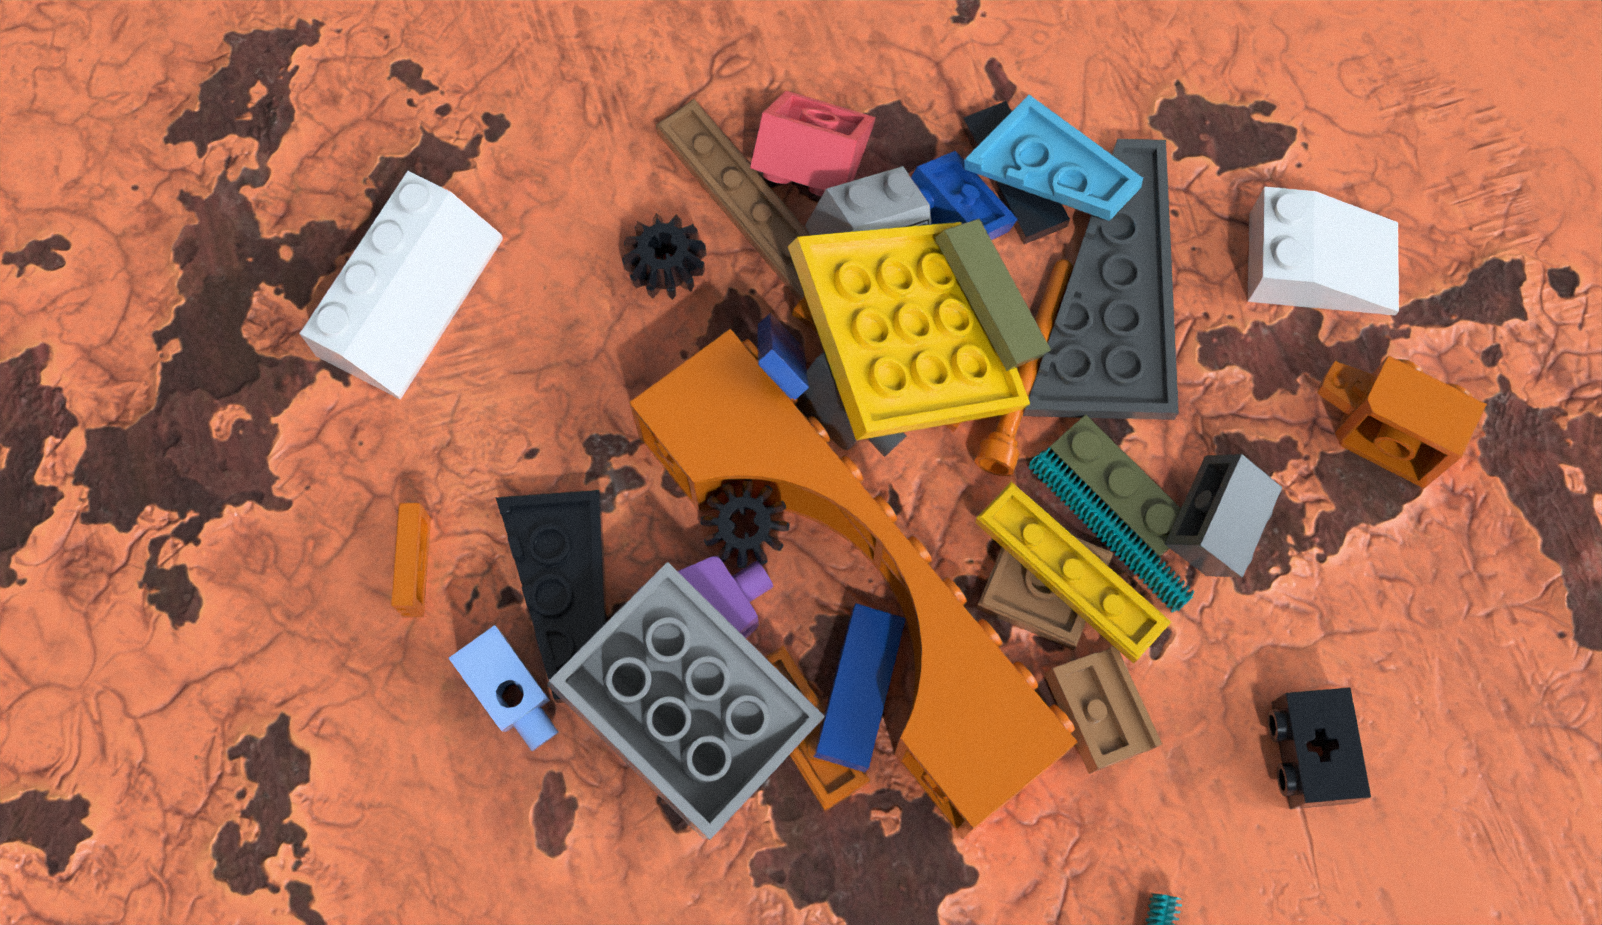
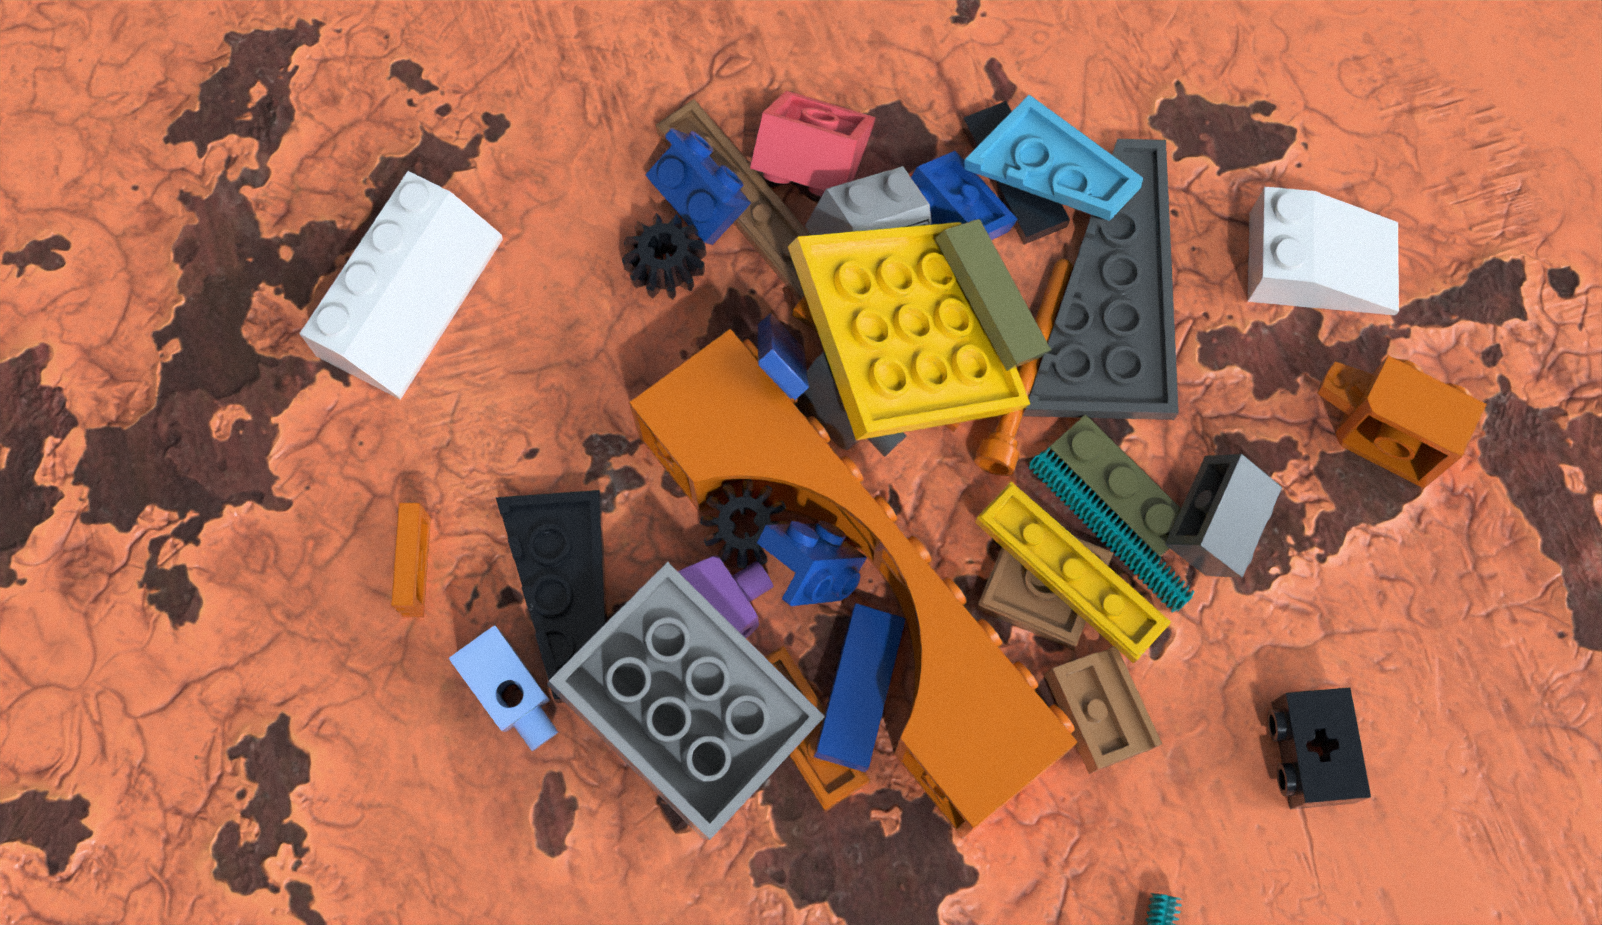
(698, 186): none -> blue bracket
(819, 556): none -> blue bracket

